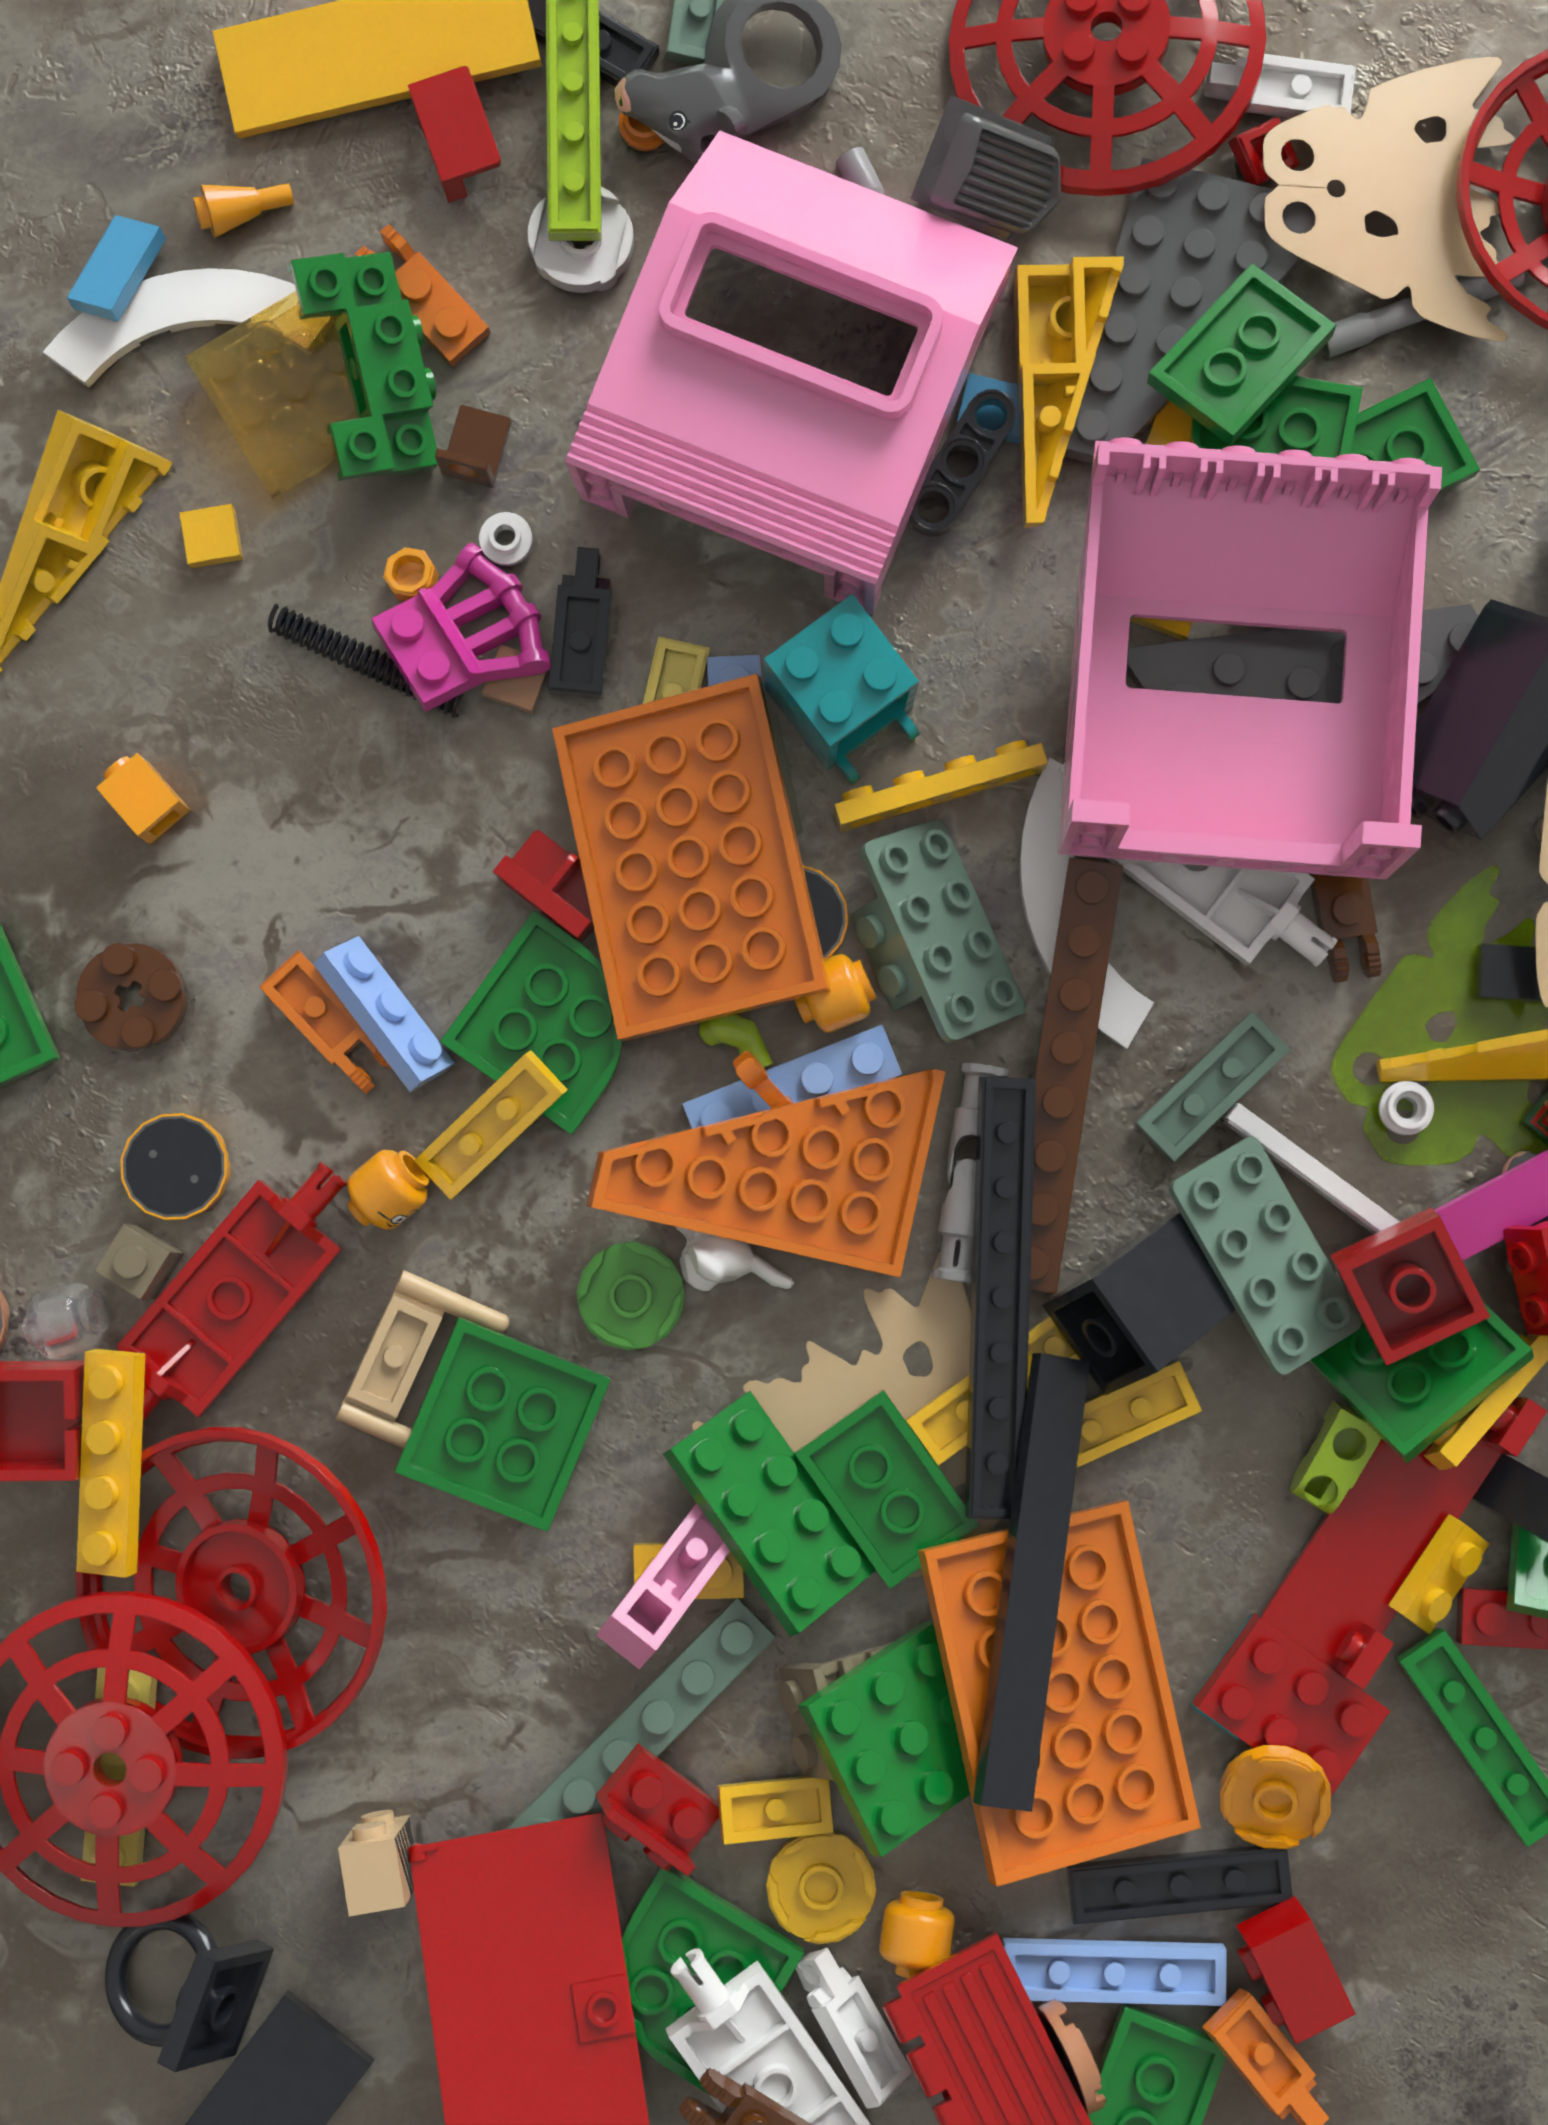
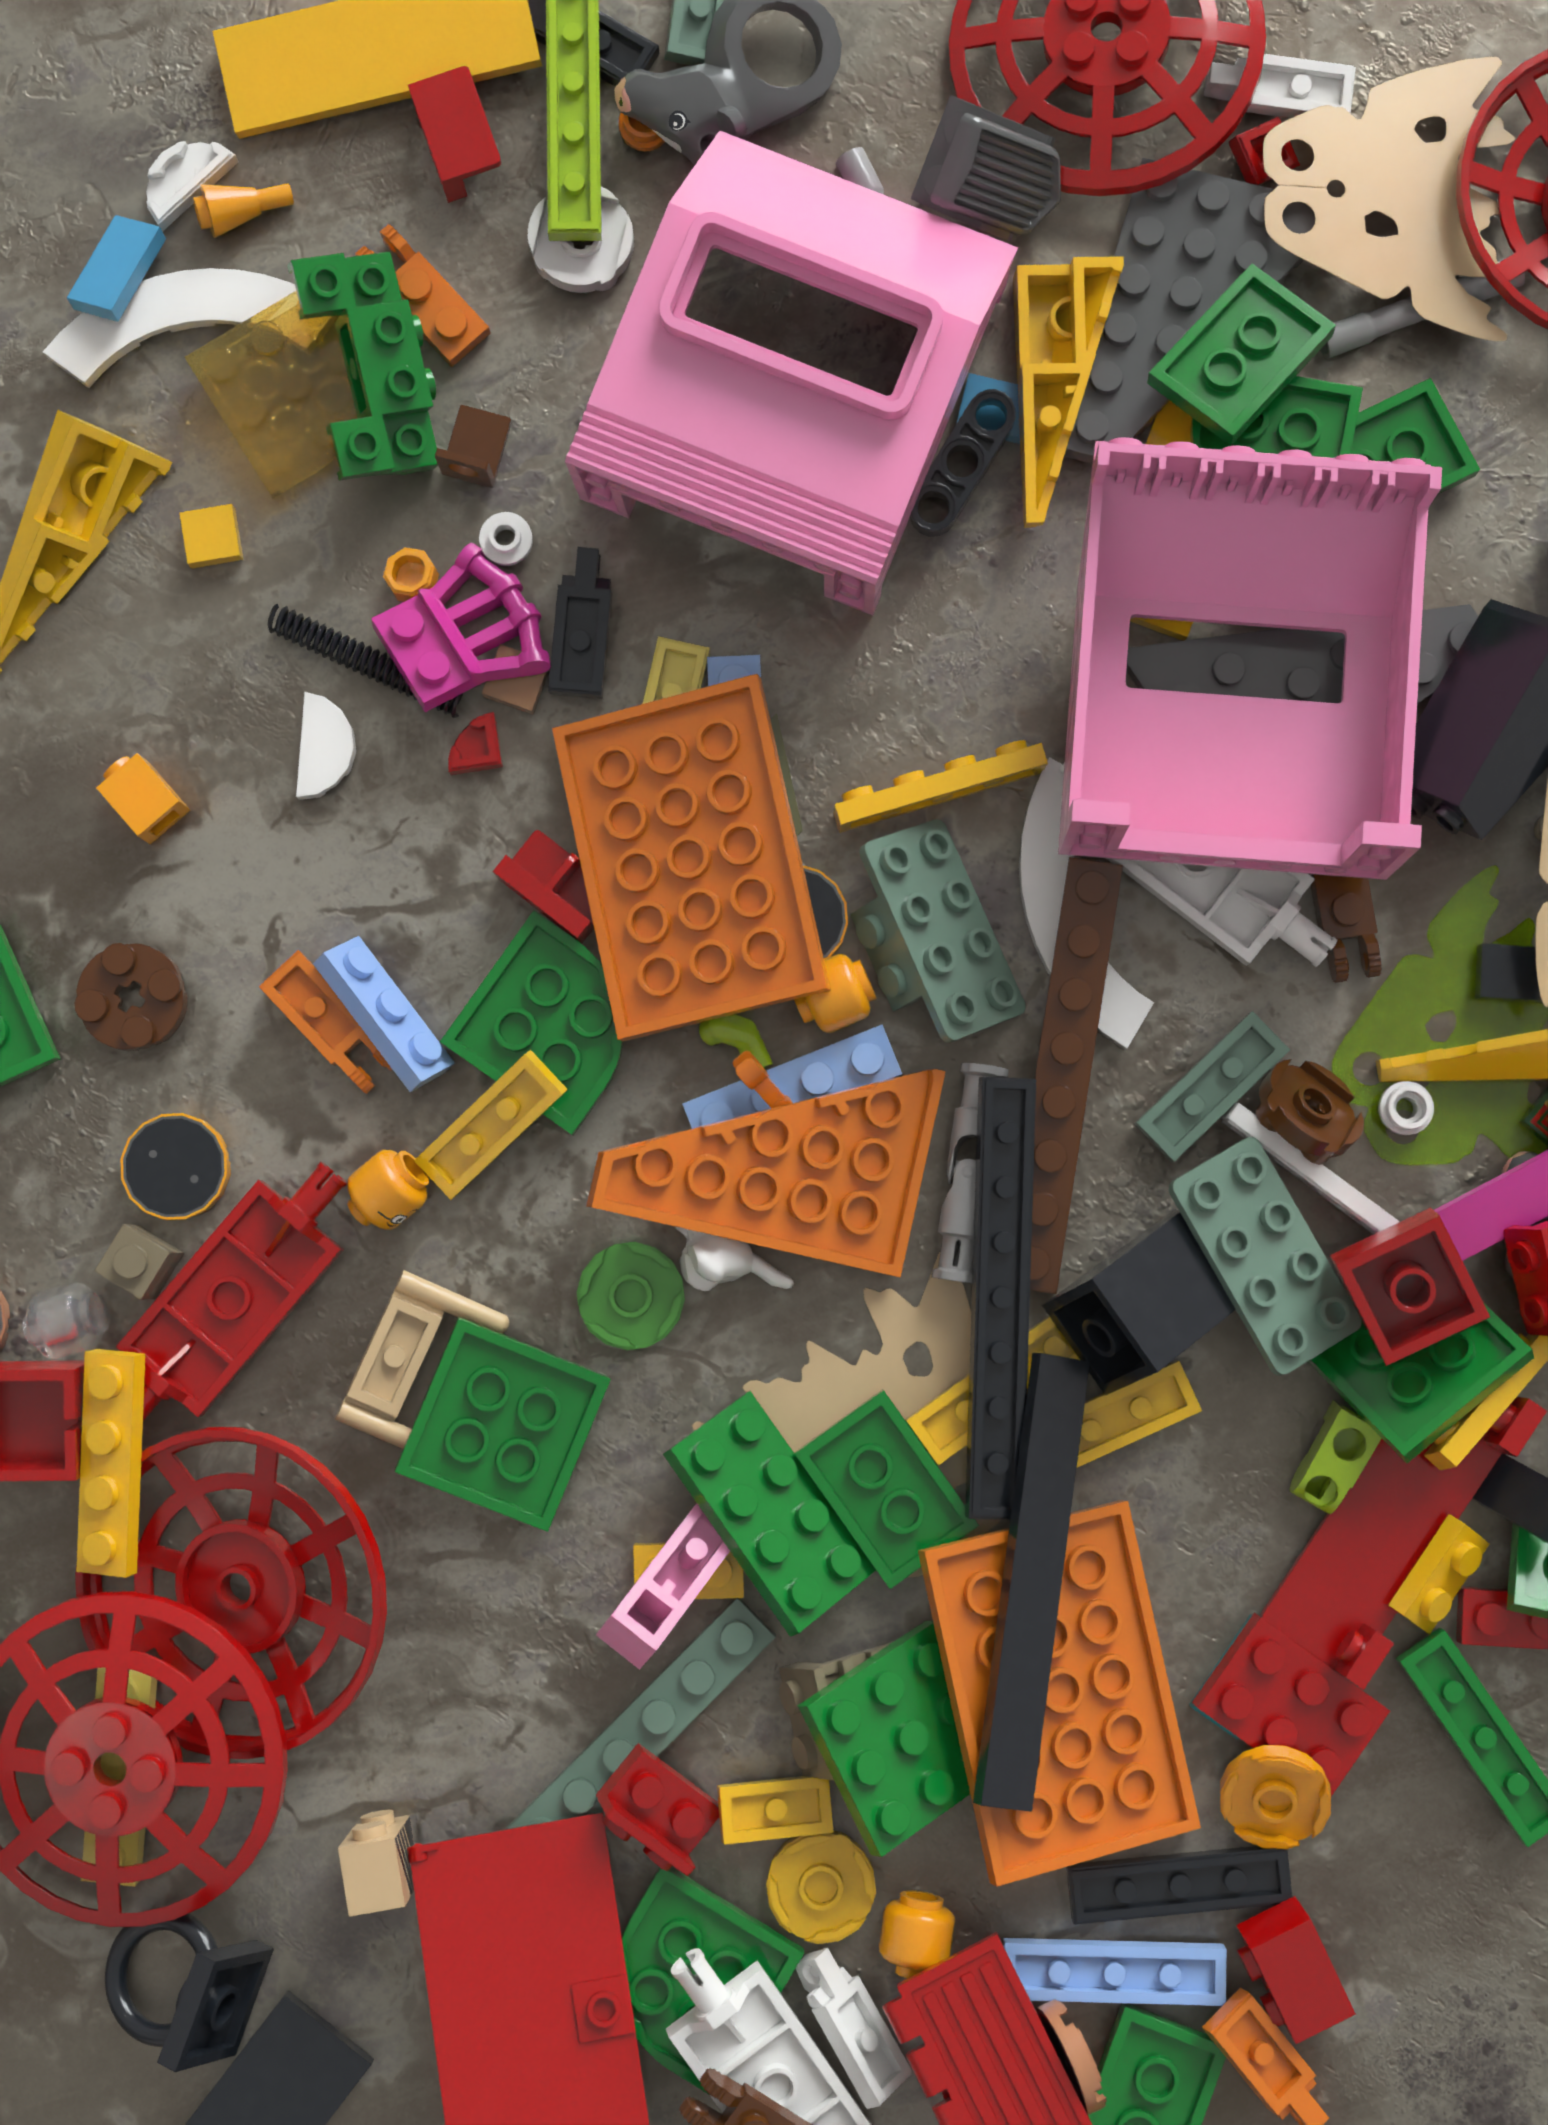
(178, 176): none -> white tile
(325, 747): none -> white tile
(476, 747): none -> red tile
(841, 685): teal container -> none
(1316, 1133): none -> reddish brown plate

